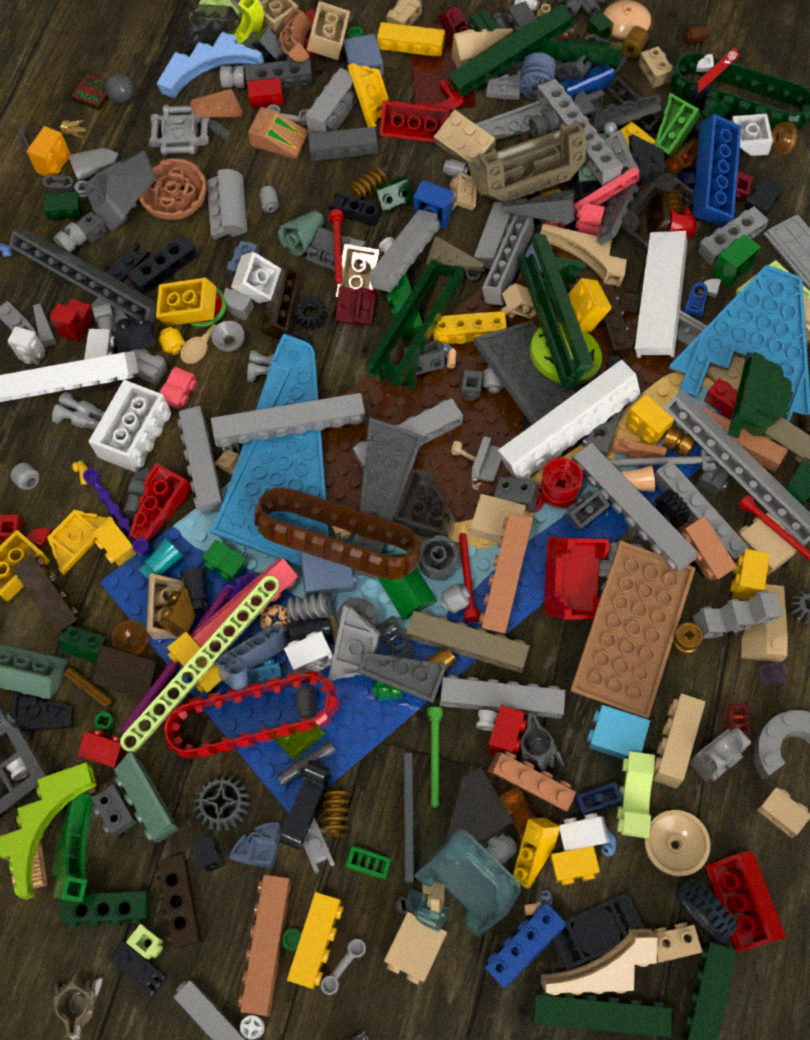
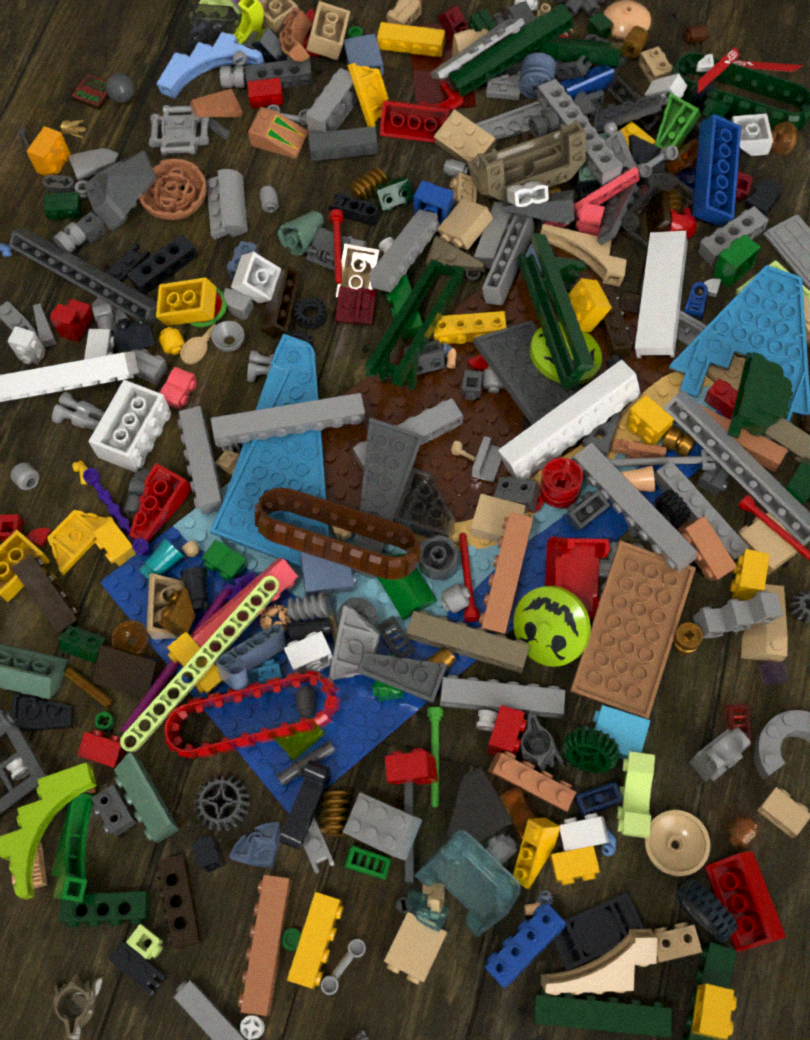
(191, 548): none -> tan hinge
(237, 55): none -> light grey hinge
(382, 826): none -> light grey brick
(411, 767): none -> red brick
(465, 224): none -> tan brick
(478, 363): none -> red tile
(500, 31): none -> light grey wing
(518, 302): tan brick -> none
(525, 195): none -> white brick
(552, 625): none -> lime dish
(590, 750): none -> dark green gear
(664, 86): none -> white brick
(666, 153): none -> light grey bar
(678, 741): tan brick -> none
(713, 1011): none -> yellow brick
(743, 832): none -> clear orange head
(768, 66): none -> red sticker

